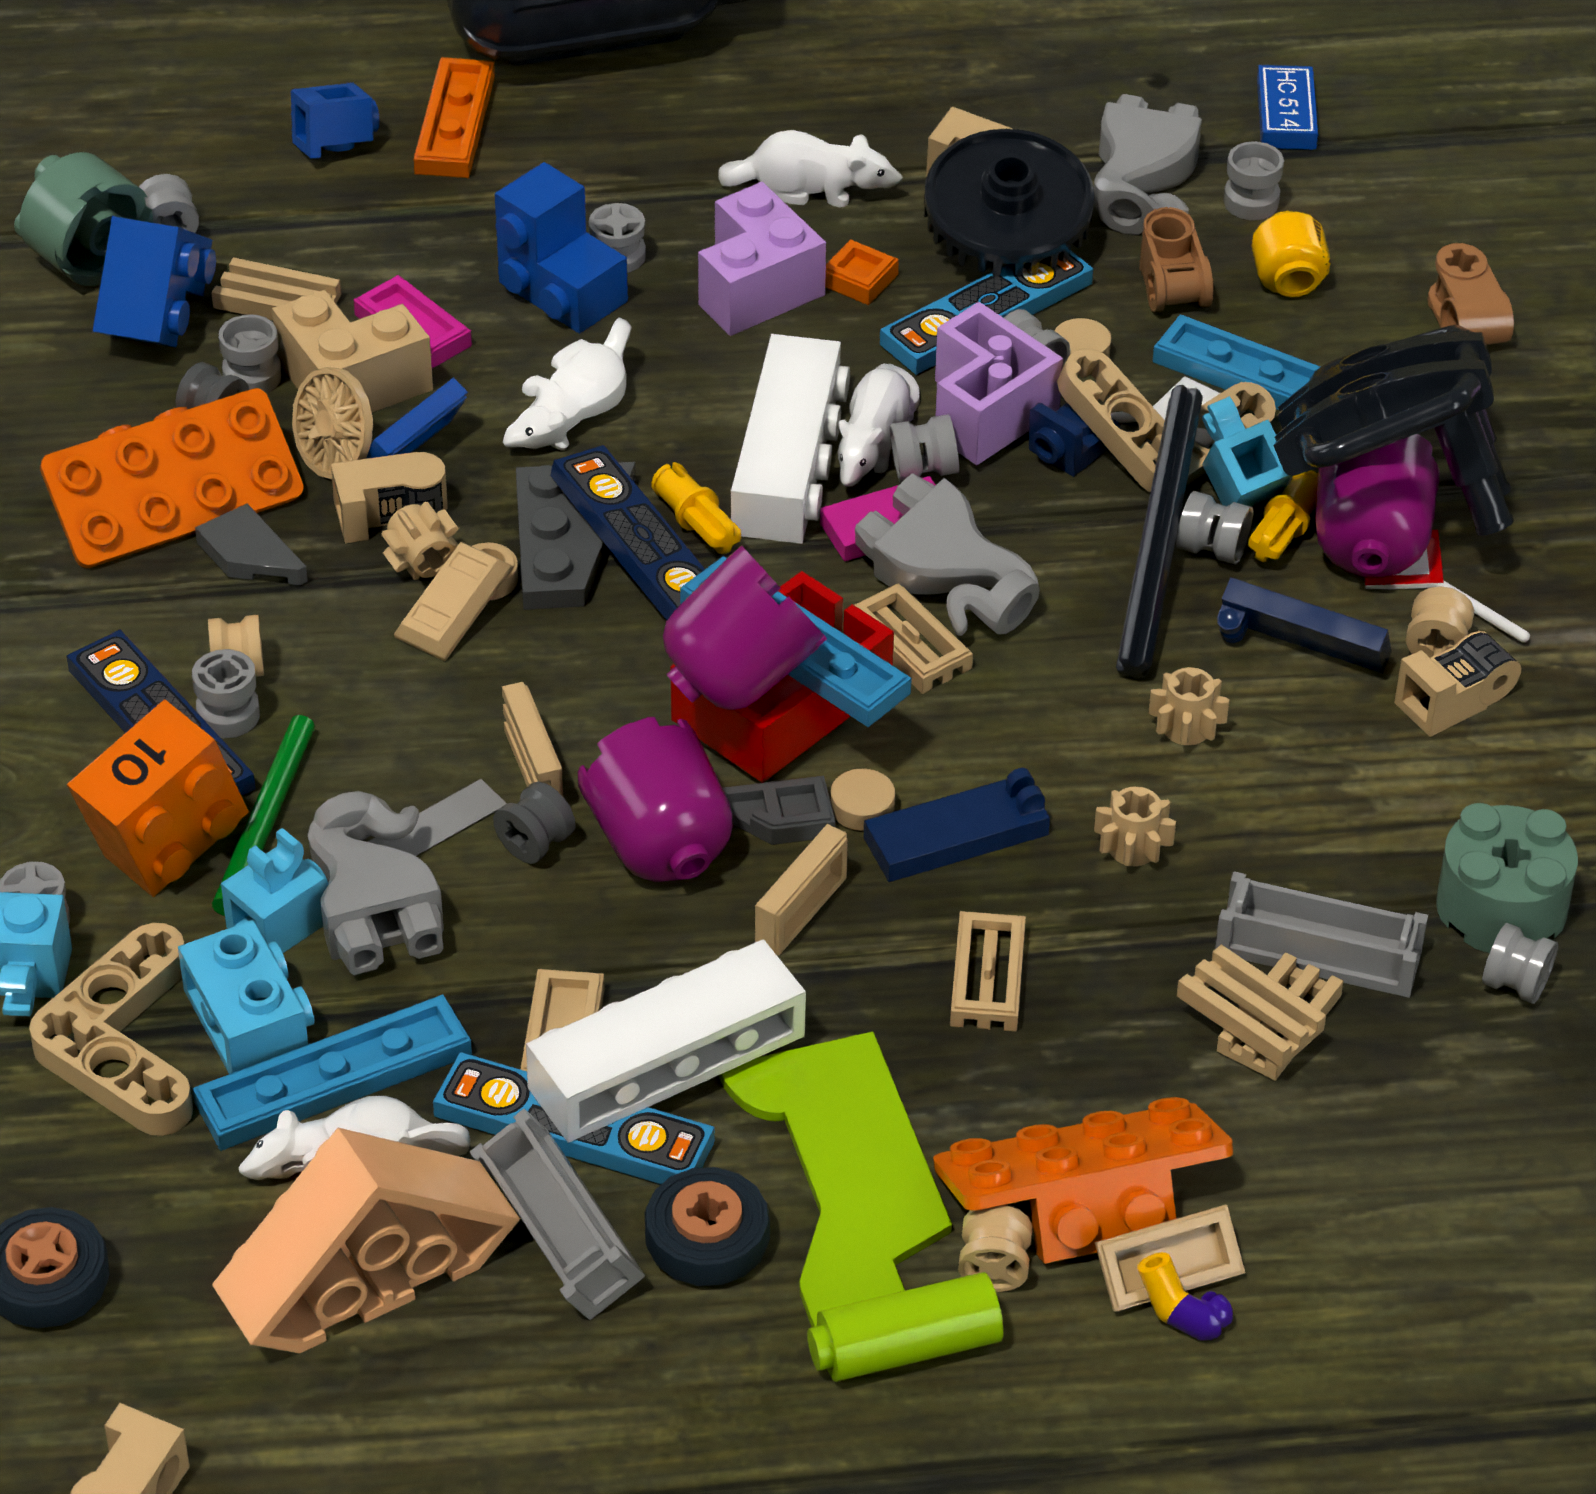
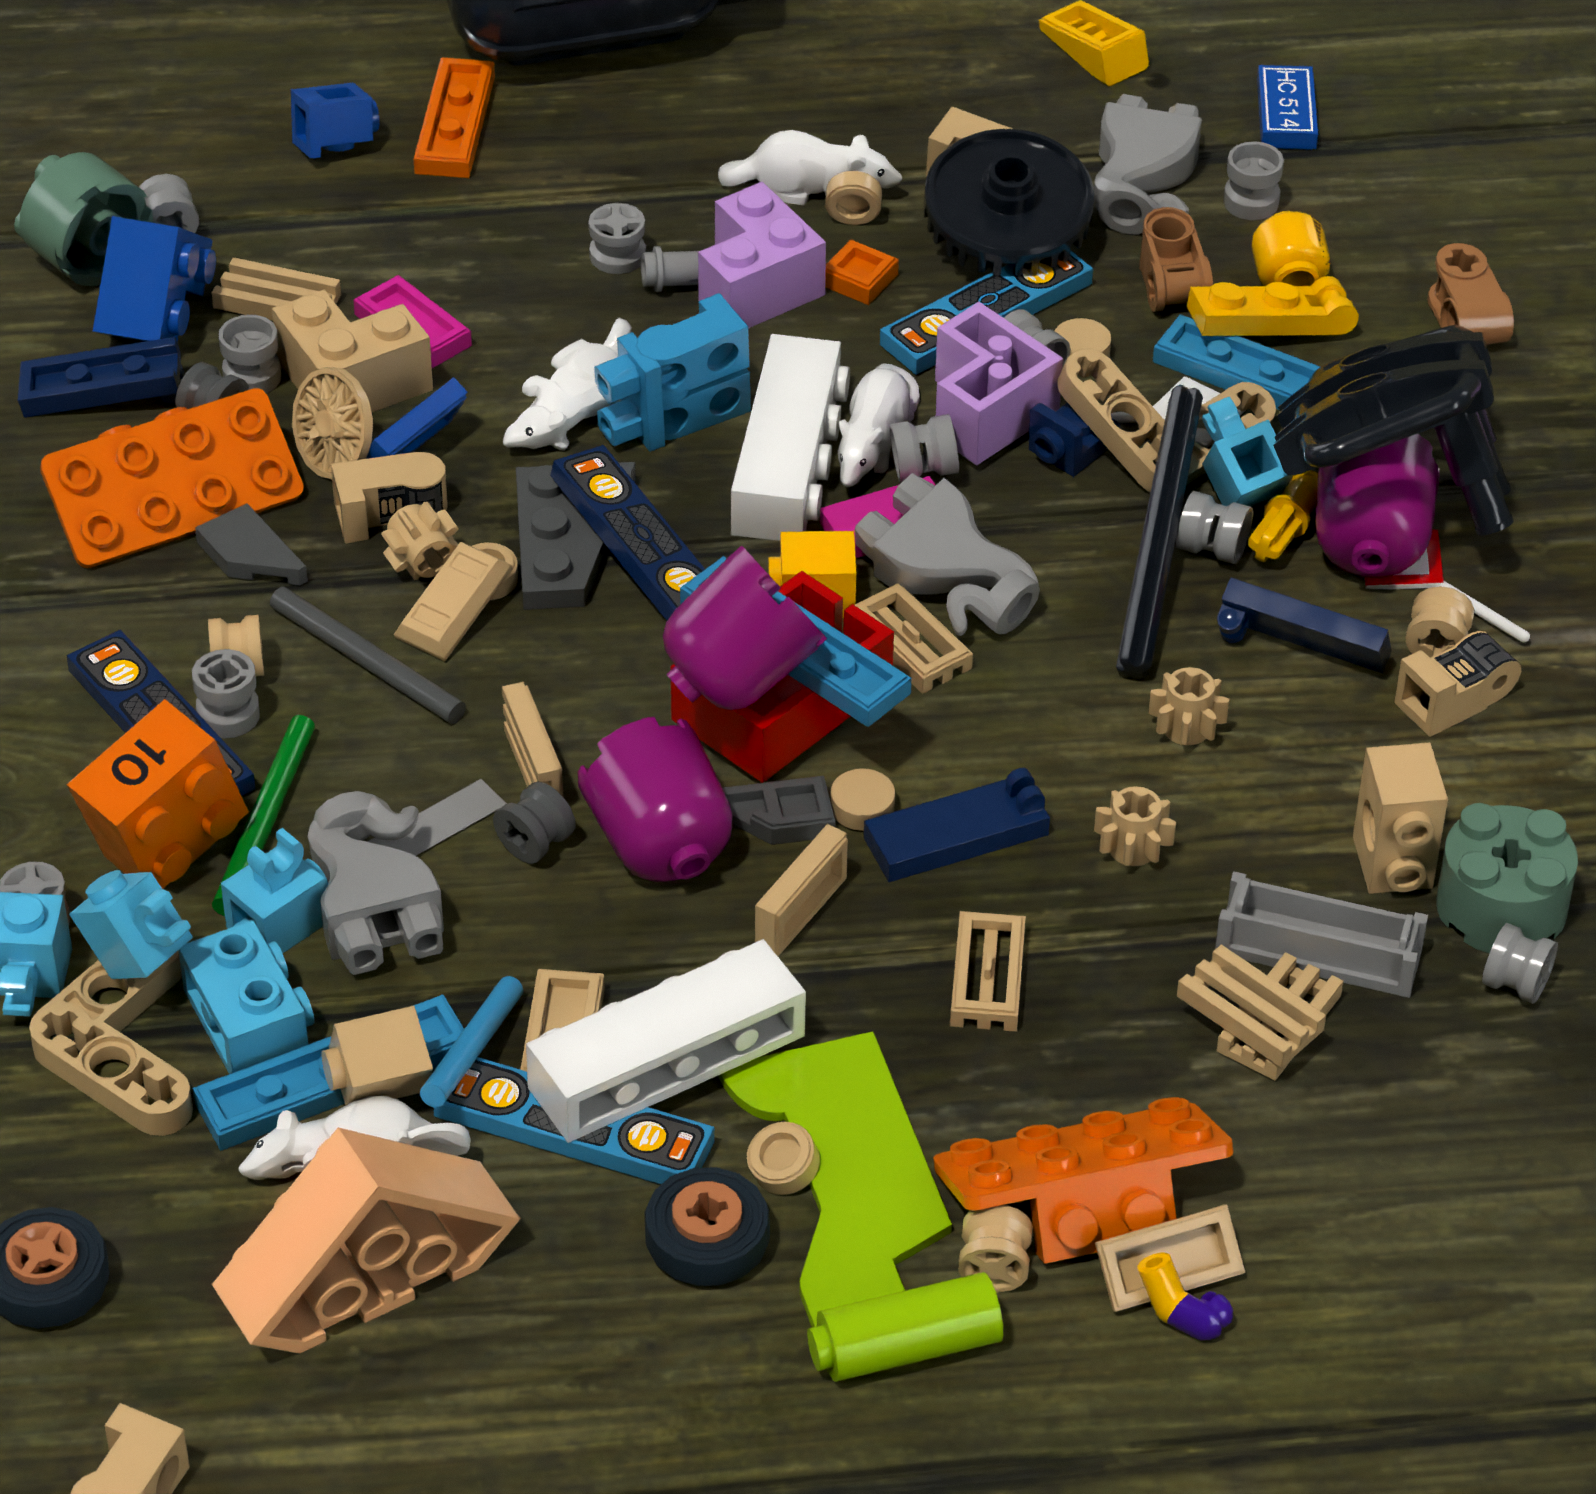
(101, 377): none -> dark blue hinge
(130, 924): none -> medium azure brick
(368, 655): none -> dark grey bar
(378, 1056): none -> tan brick
(471, 1042): none -> dark azure bar
(550, 254): blue brick -> none
(560, 1214): light grey container -> none
(669, 268): none -> light grey pin
(676, 377): none -> dark azure hips
(695, 507): yellow axle -> none
(783, 1158): none -> tan tile
(823, 556): none -> yellow brick
(853, 197): none -> tan tile
(1102, 45): none -> yellow slope
(1272, 309): none -> yellow plate
(1399, 818): none -> tan brick

